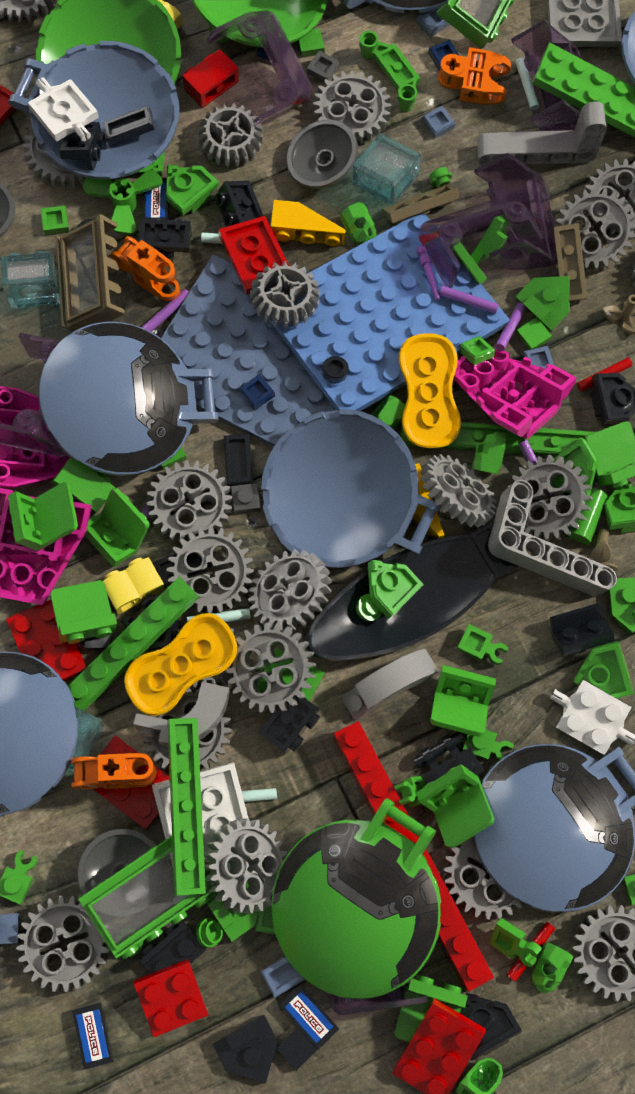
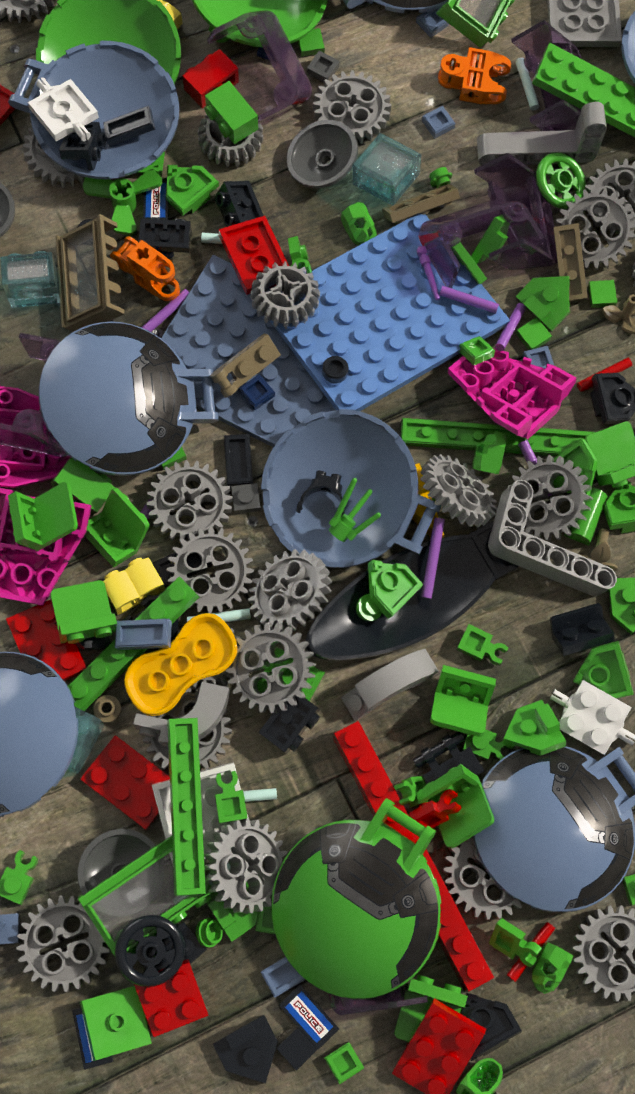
(55, 220): bright green tile -> none
(96, 771): orange piece -> none
(113, 714): none -> dark tan plate
(115, 1023): none -> bright green plate
(135, 931): none -> black plate
(143, 634): none -> sand blue tile
(230, 803): none -> bright green plate
(231, 112): none -> bright green brick
(245, 364): none -> dark tan plate
(299, 223): yellow slope -> none
(299, 254): none -> bright green plate
(323, 483): none -> black helmet
(343, 526): none -> bright green plant
(344, 1063): none -> bright green tile
(390, 411): bright green rock -> none
(394, 66): bright green plate -> none
(430, 410): yellow plate -> none
(433, 556): none -> medium lavender bar
(435, 813): none -> red plate
(440, 50): dark blue tile -> none
(535, 729): none -> bright green plate
(560, 180): none -> bright green plate
(602, 293): none -> bright green tile

